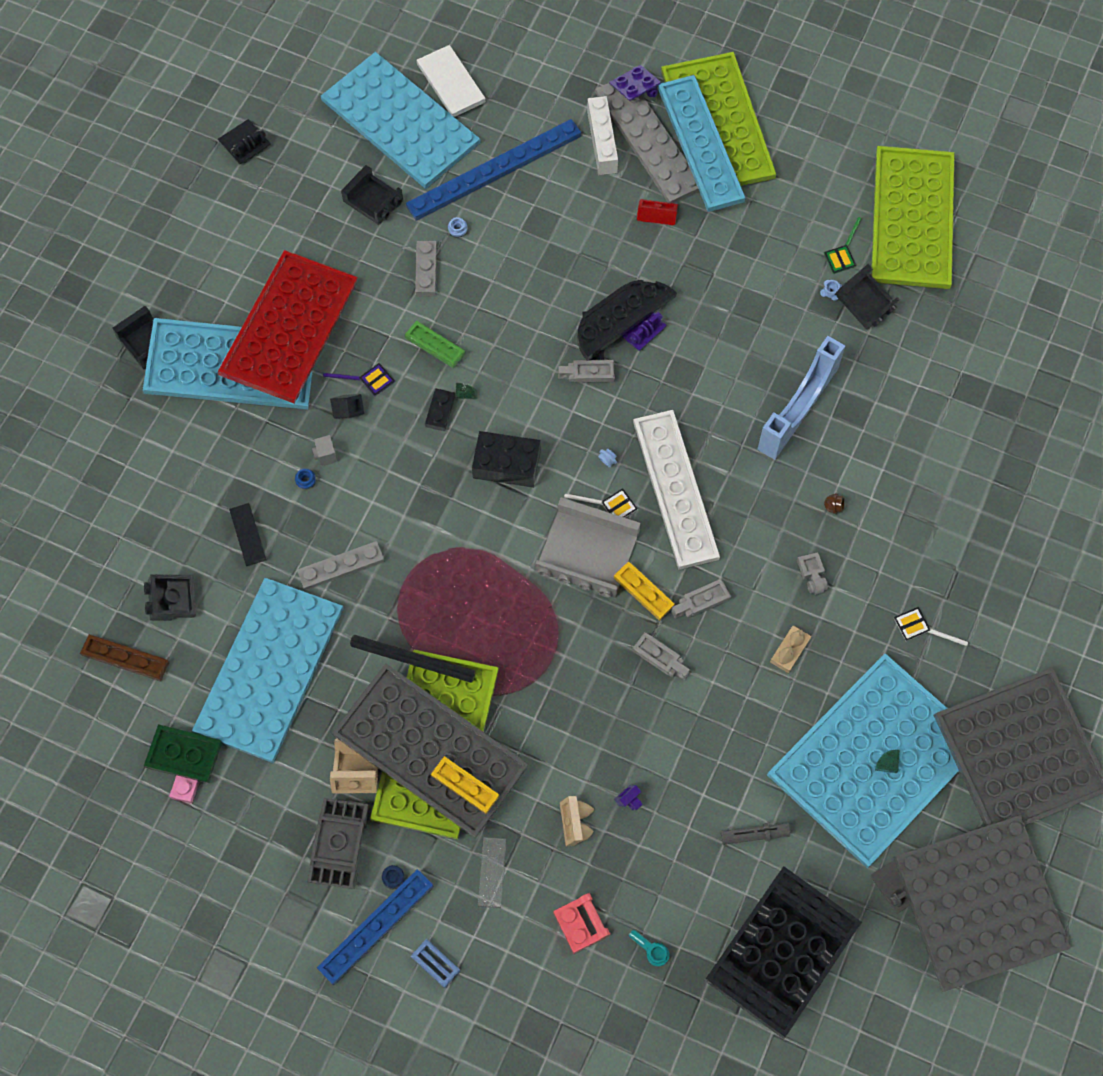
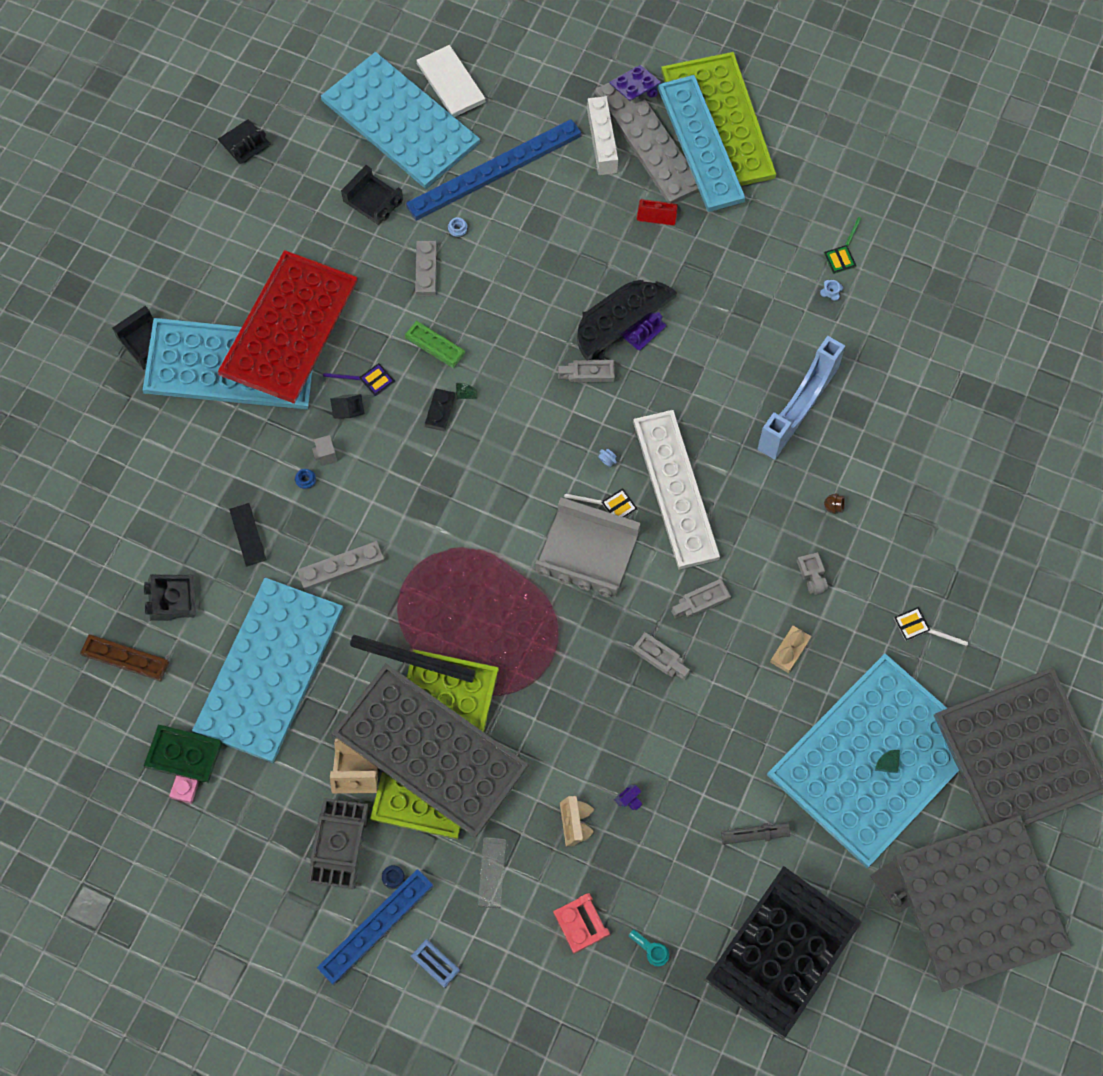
(465, 785): yellow plate -> none
(506, 459): black brick -> none
(644, 590): yellow plate -> none
(866, 298): black panel -> none
(913, 217): lime plate -> none

